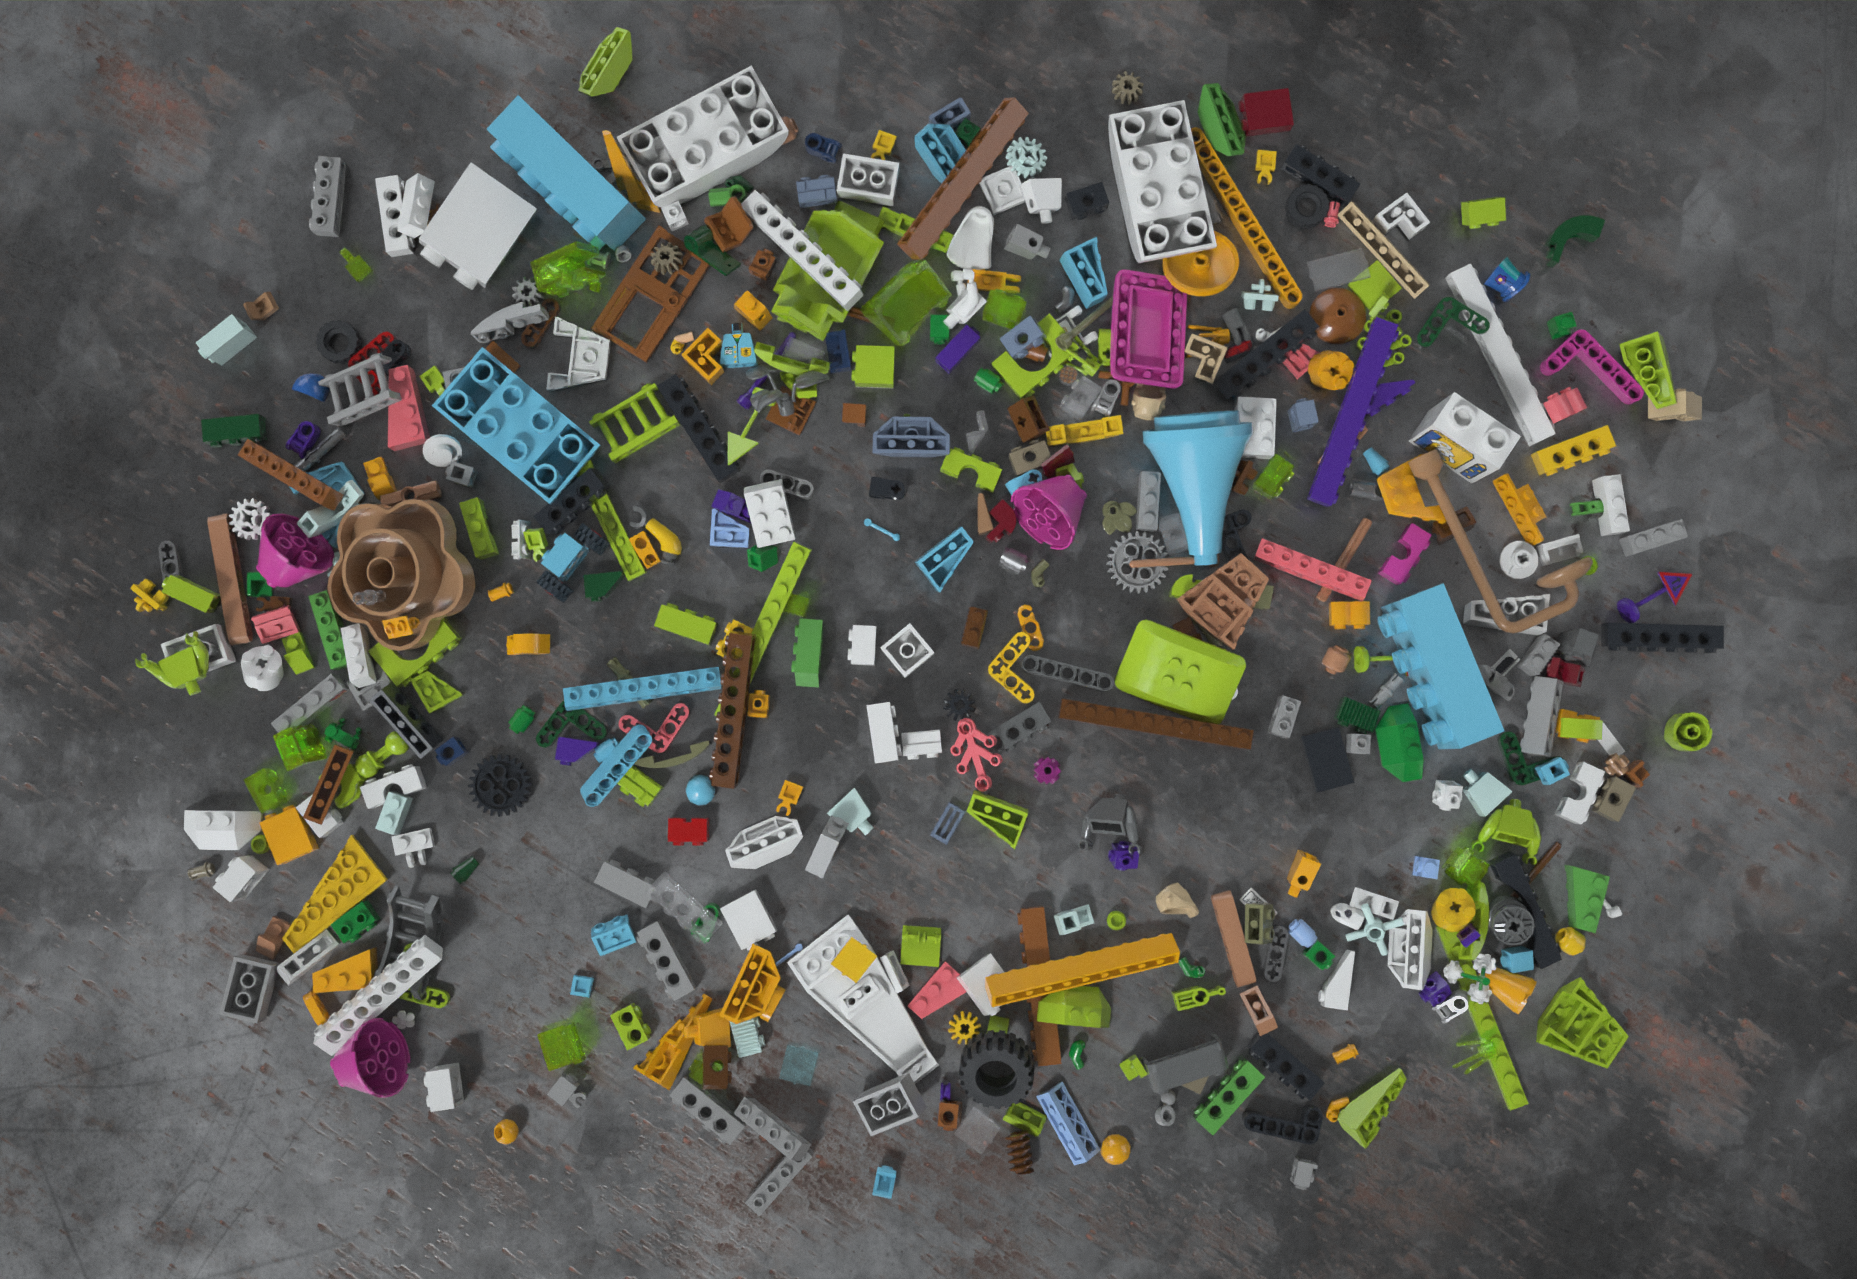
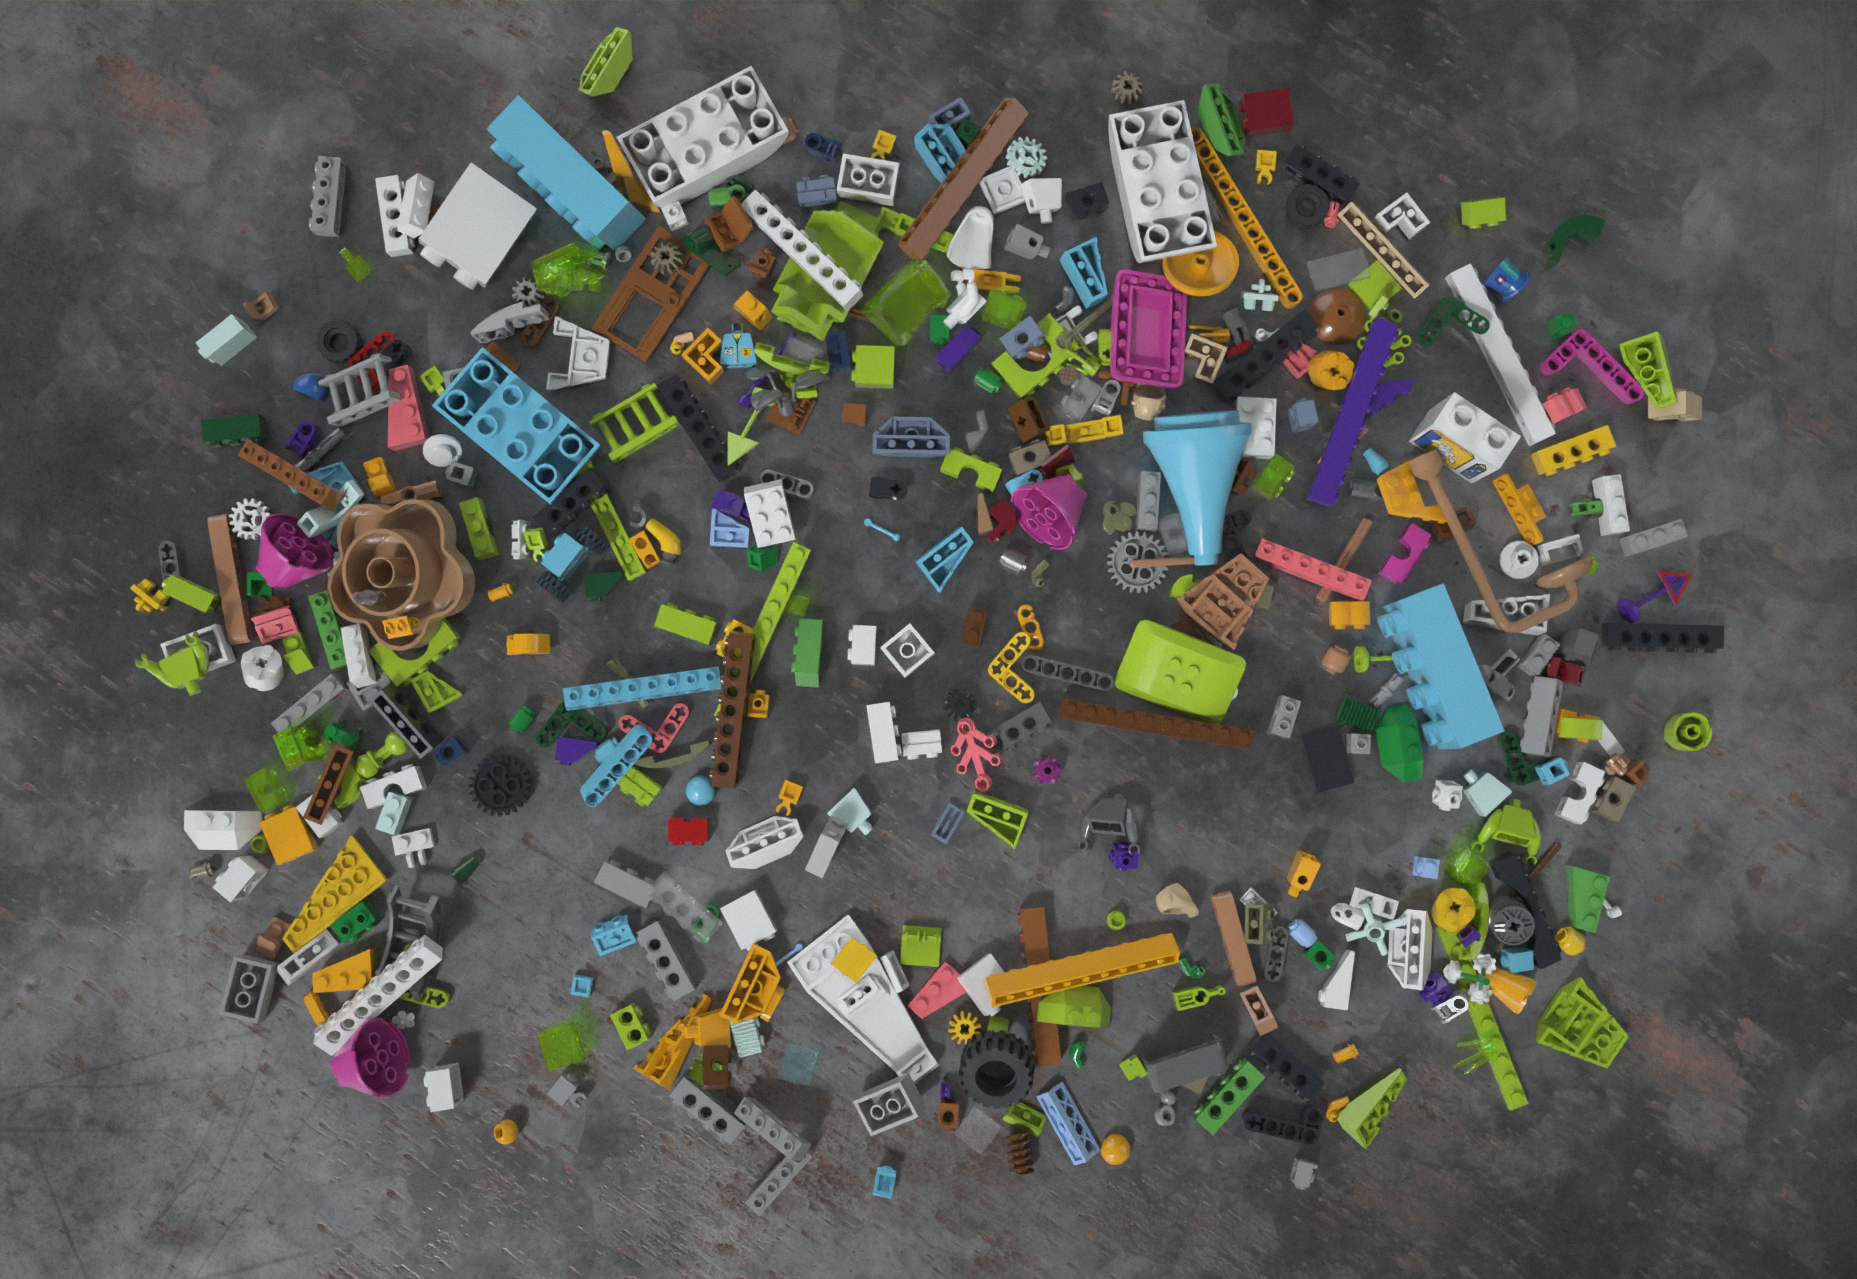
(1072, 920): light aqua brick -> none

